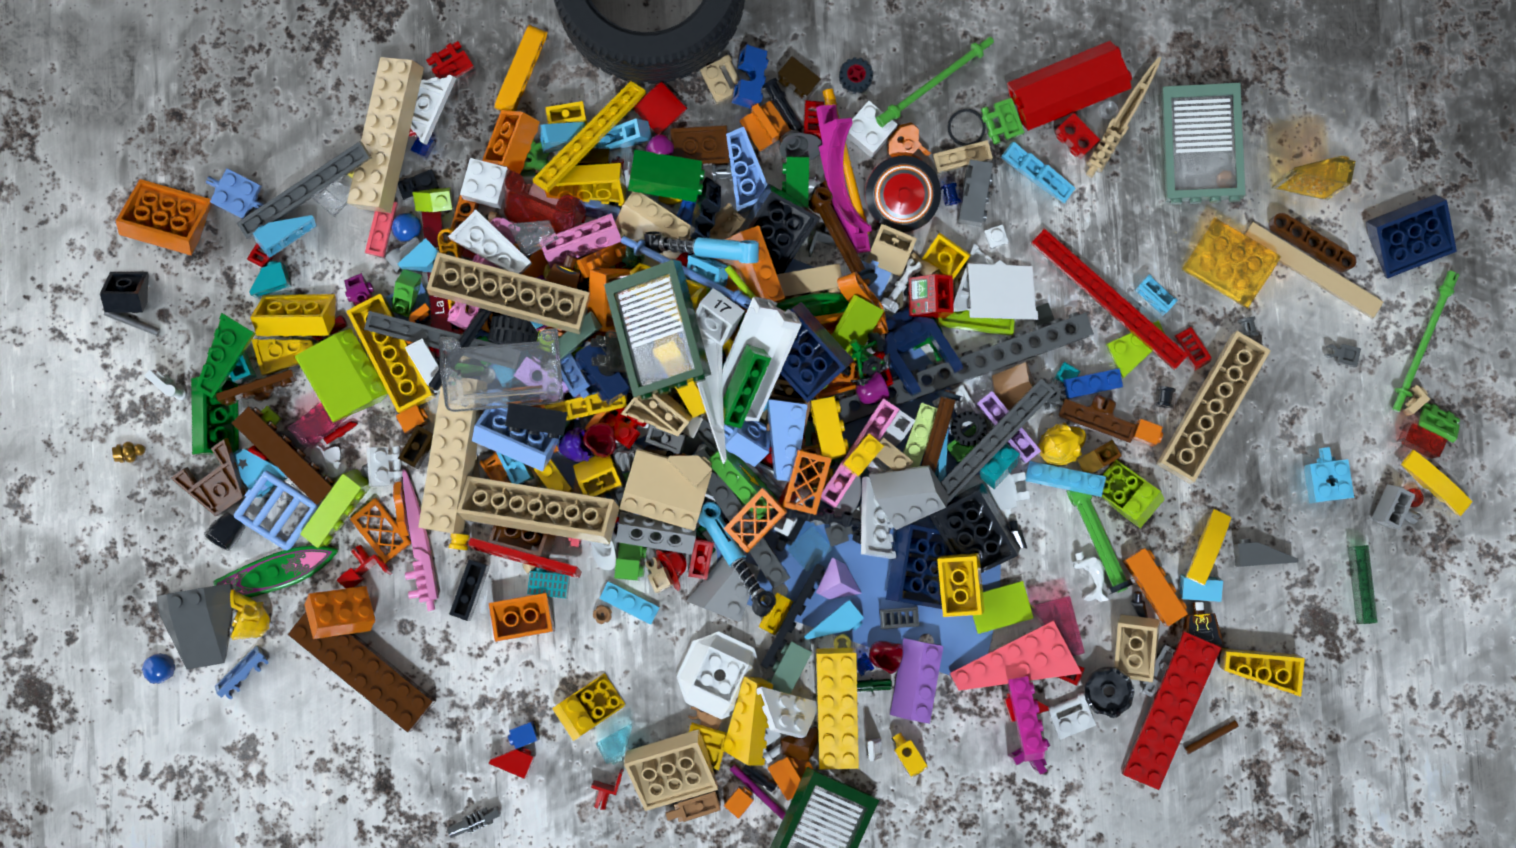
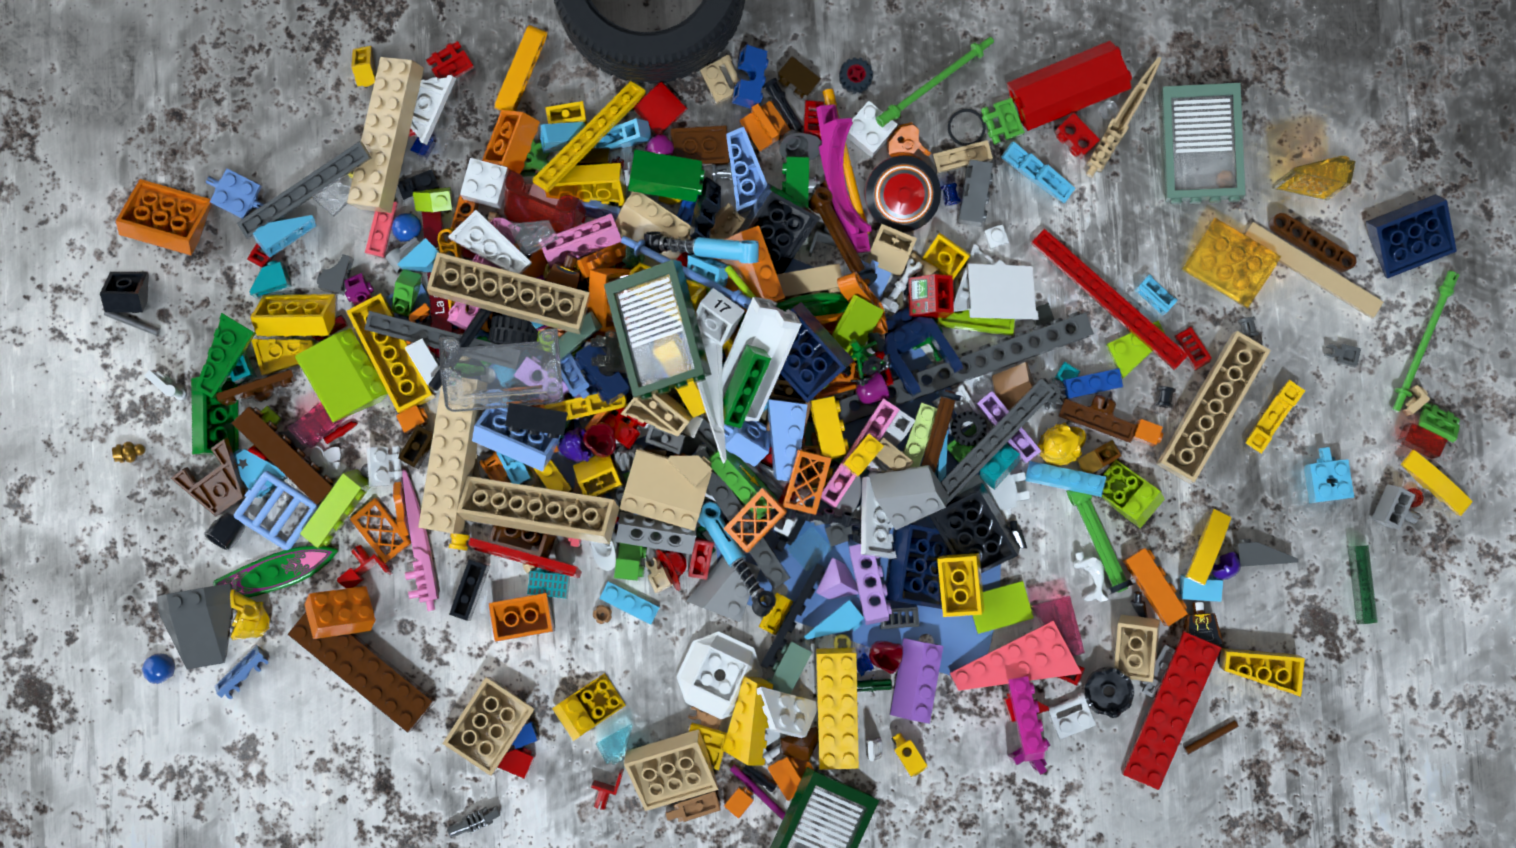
(333, 279): none -> dark grey arch
(363, 66): none -> yellow slope
(488, 725): none -> tan slope
(564, 552): none -> light grey plant
(871, 613): none -> lavender brick
(1228, 566): none -> dark purple hair
(1273, 416): none -> yellow slope

